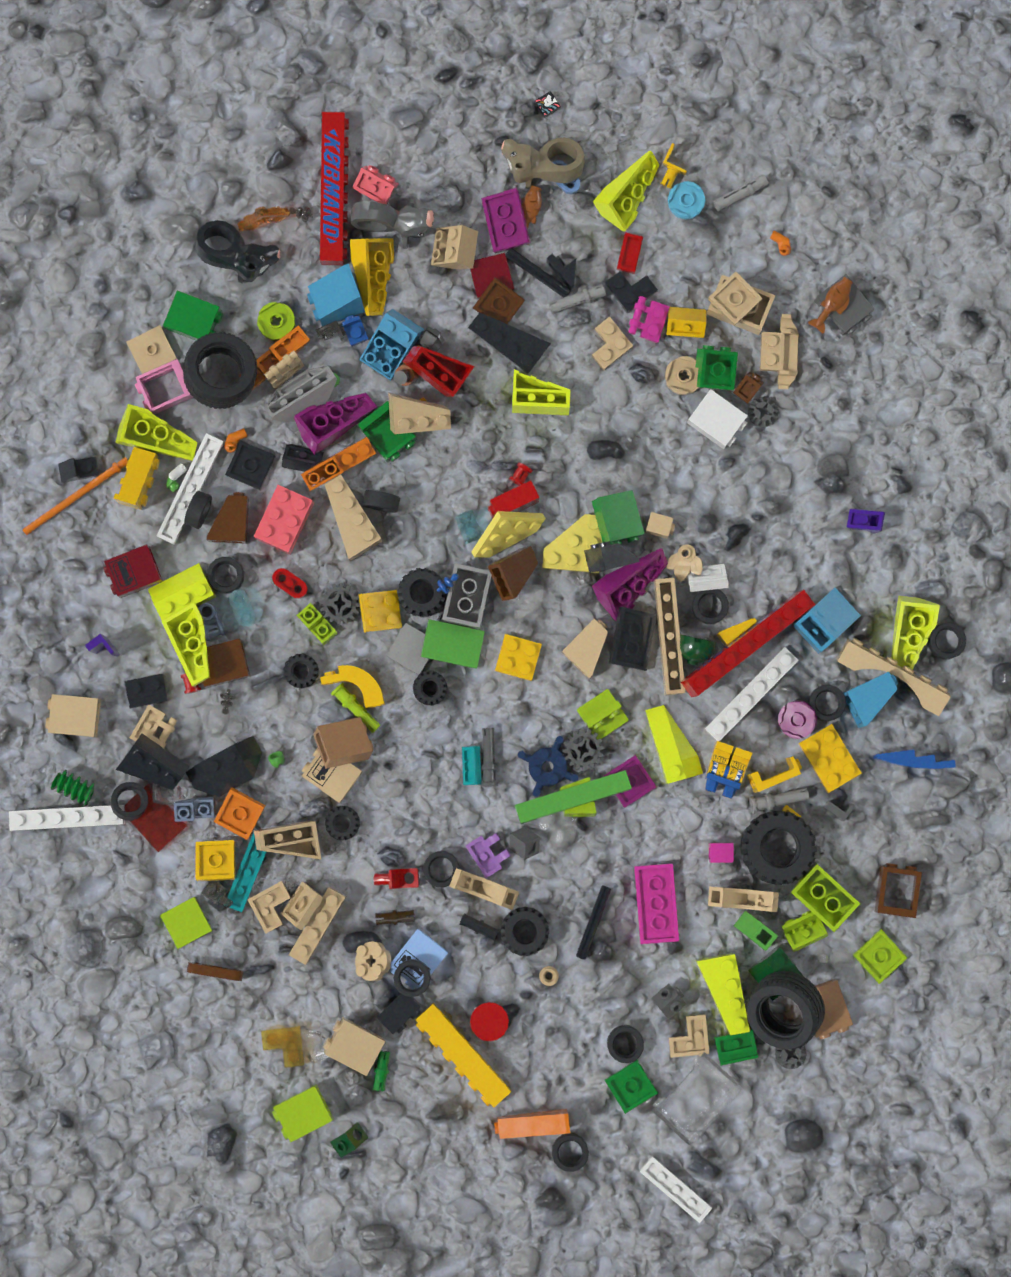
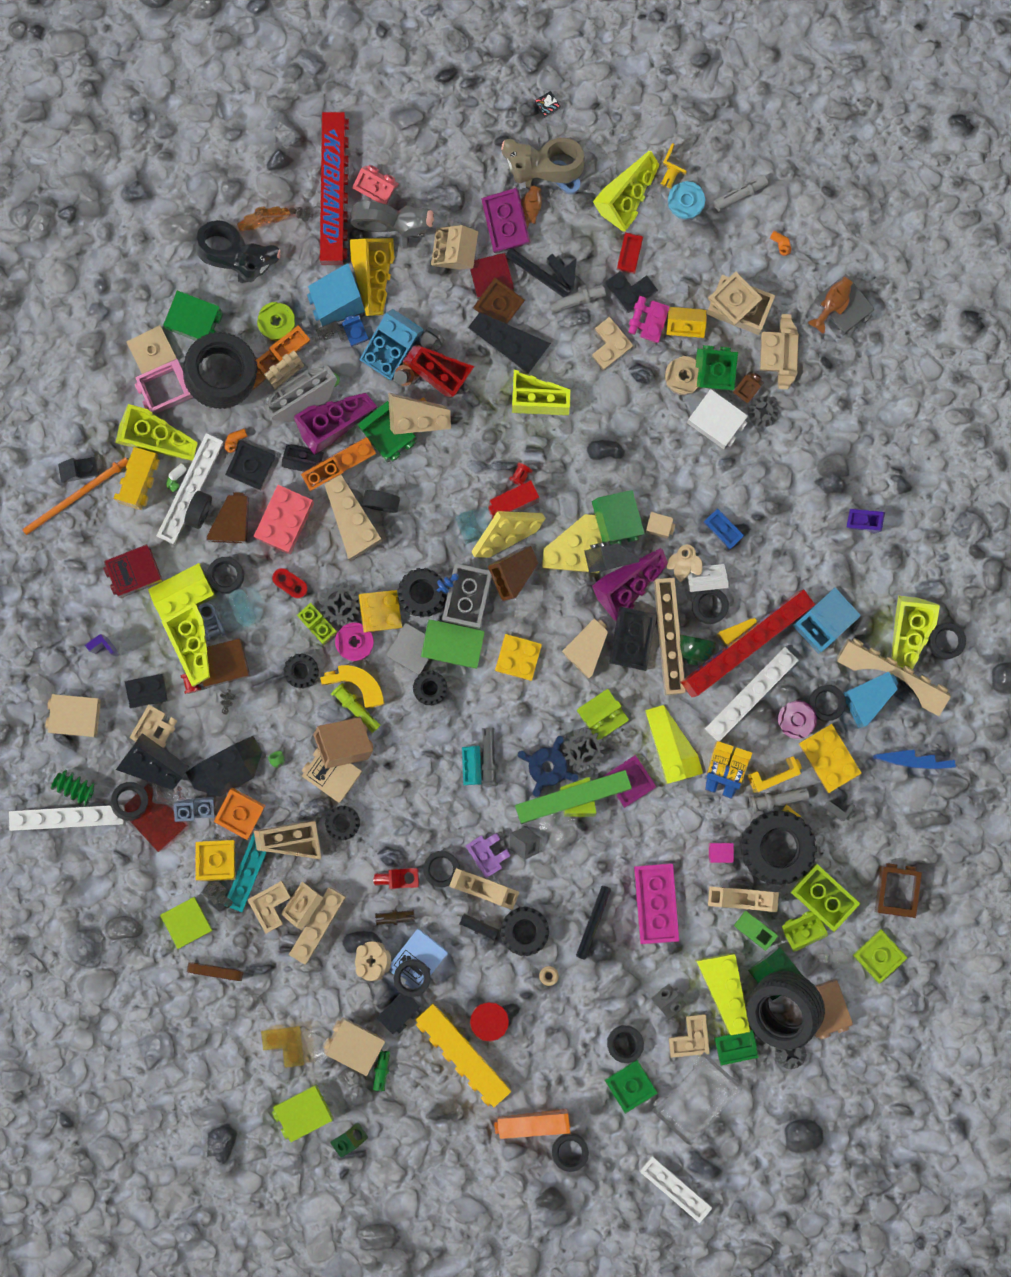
(347, 650): none -> dark pink plate
(723, 529): none -> blue plate

